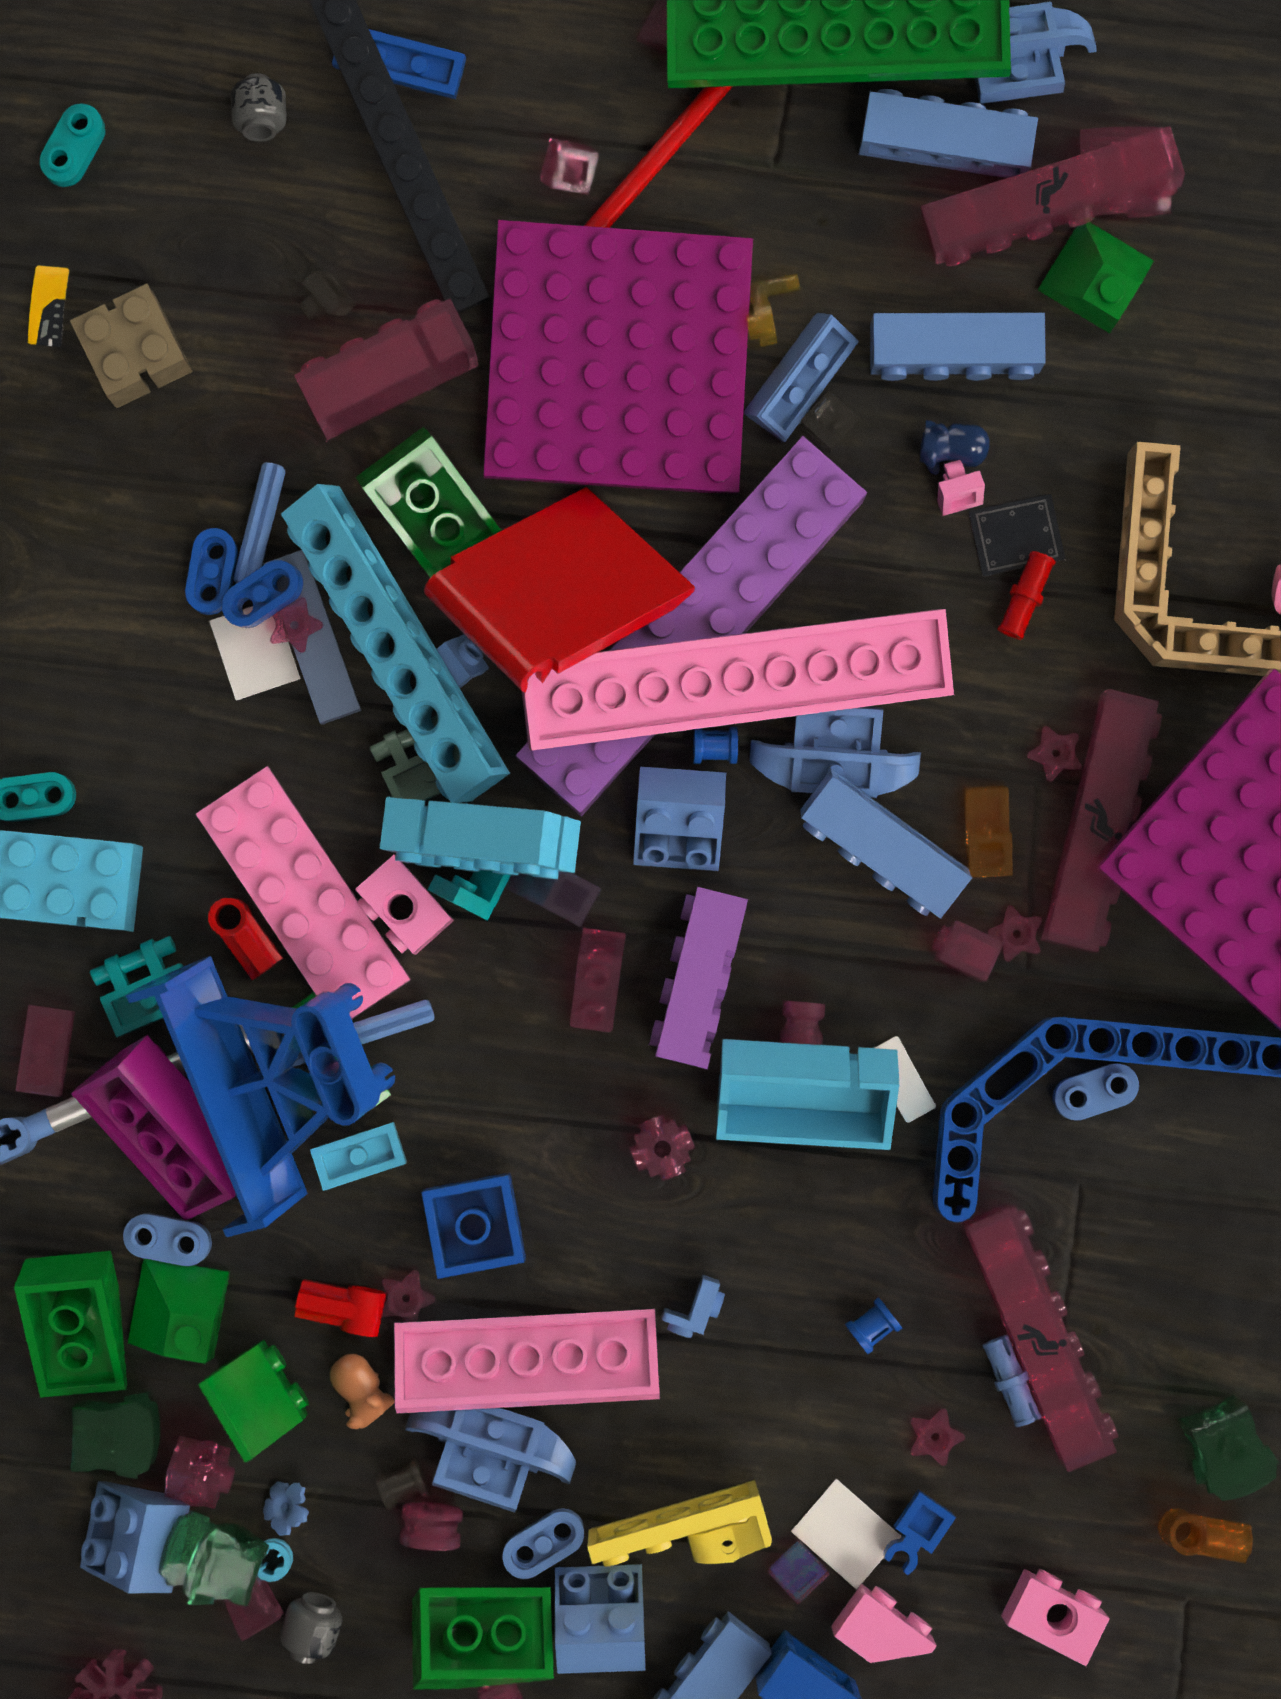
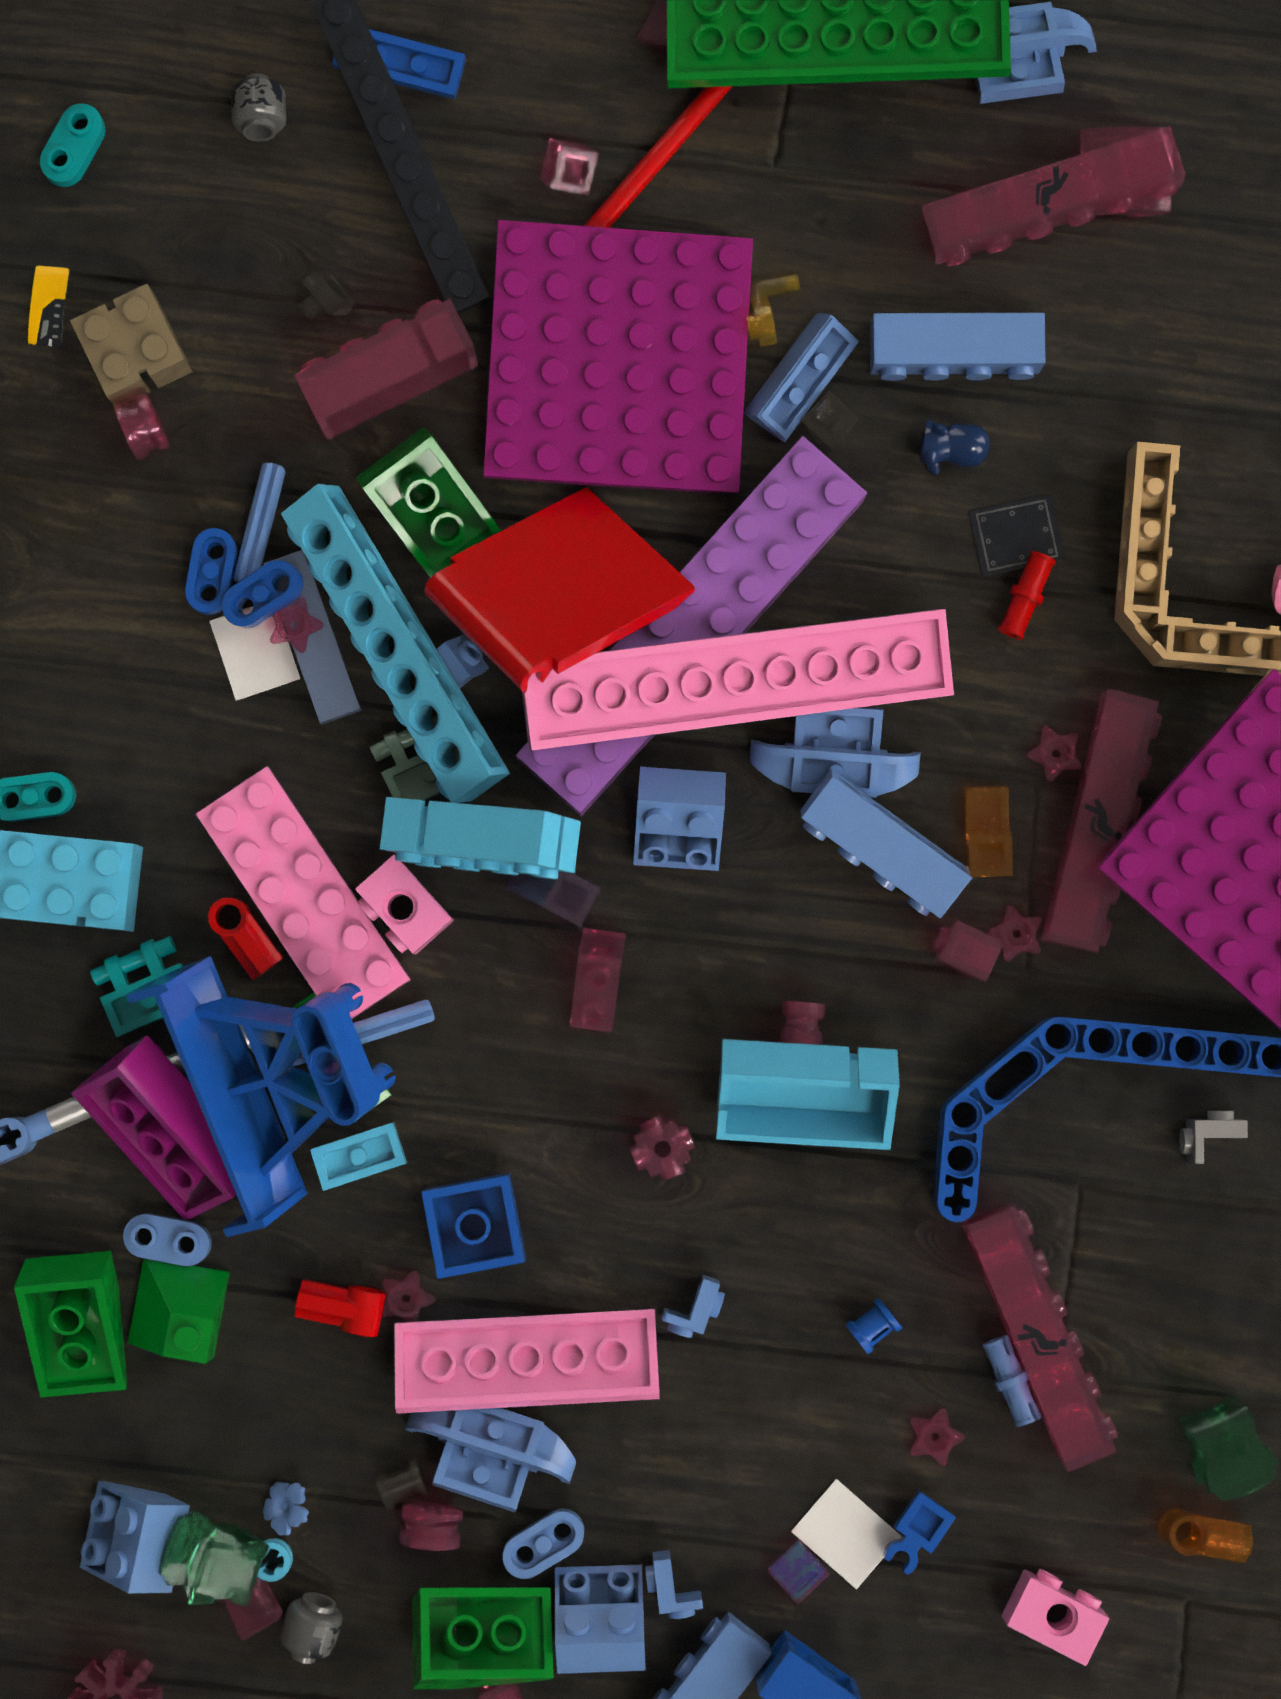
(45, 1051): clear pink plate -> none
(116, 1435): clear green piece -> none
(141, 426): none -> clear pink wheel
(199, 1472): clear pink brick -> none
(255, 1399): green slope -> none
(359, 1386): nougat animal -> none
(476, 895): teal bracket -> none
(660, 1580): none -> medium blue bracket
(700, 977): medium lavender wedge -> none
(705, 1520): light yellow plate -> none
(715, 745): blue bush -> none
(879, 1630): bright pink slope -> none
(912, 1095): white sticker -> none
(948, 134): medium blue brick -> none
(959, 490): bright pink tile -> none
(1096, 276): green slope -> none
(1096, 1091): medium blue plate -> none
(1217, 1125): none -> light grey bracket

